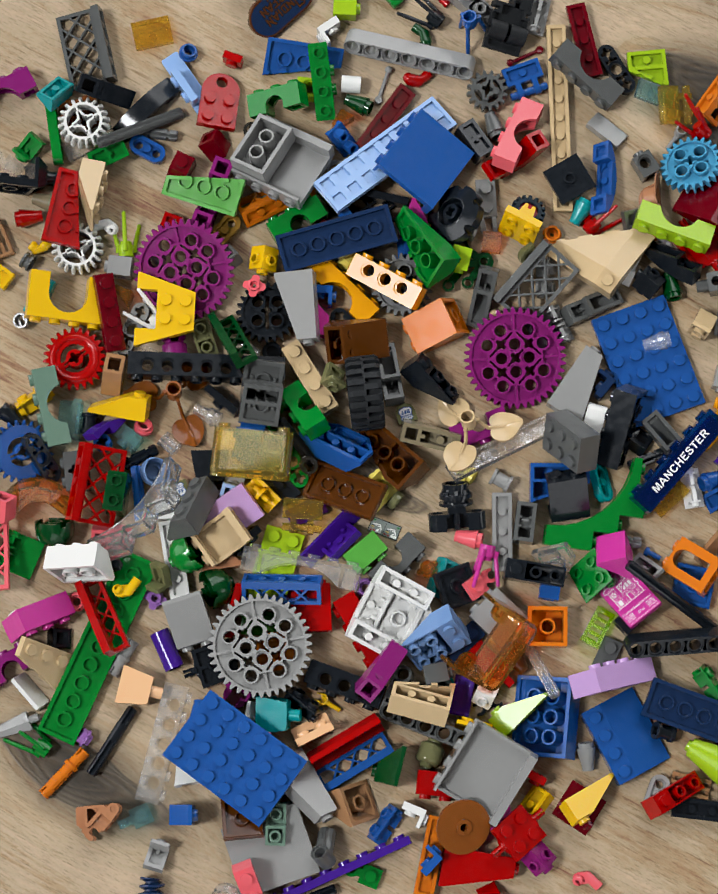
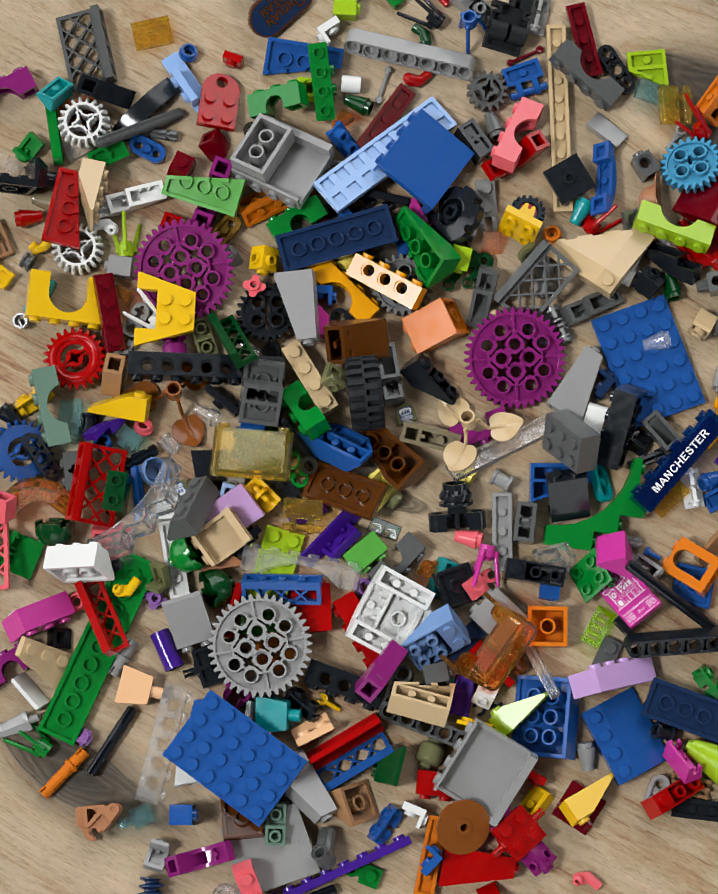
(132, 199): none -> white slope
(199, 858): none -> magenta arch
(681, 763): none -> dark pink hinge

